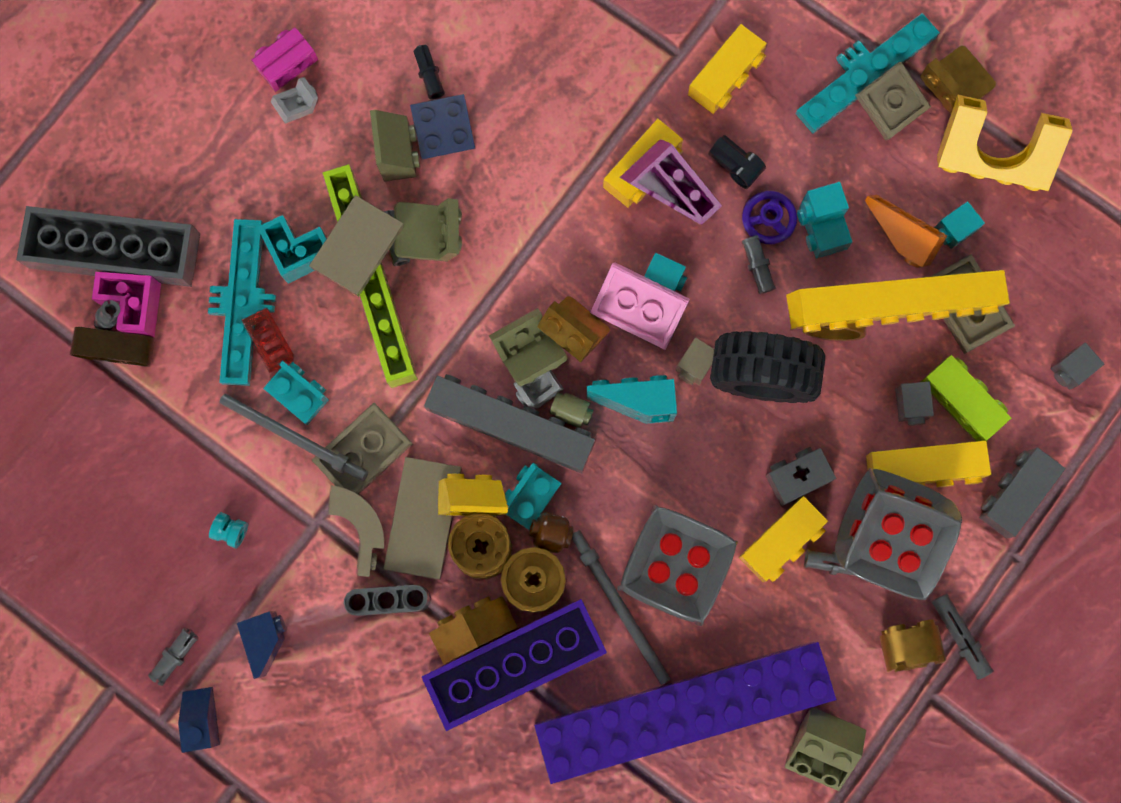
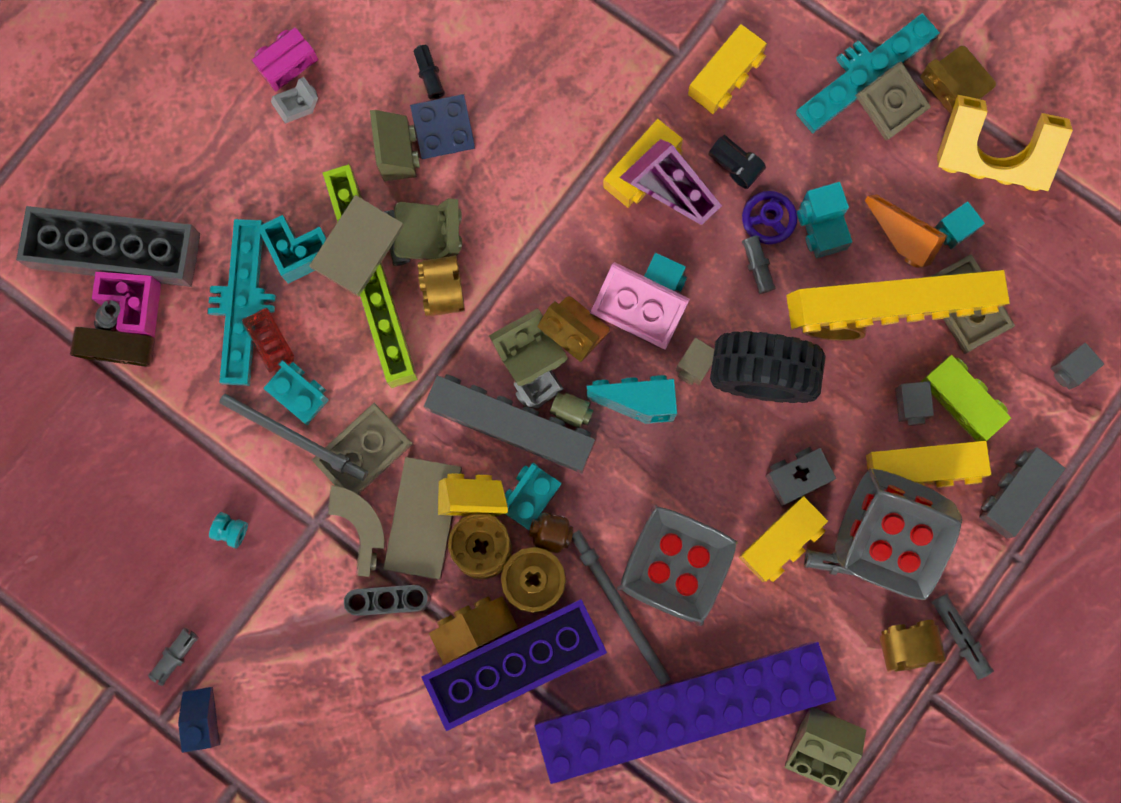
(262, 640): dark blue slope -> none
(441, 286): none -> pearl gold brick

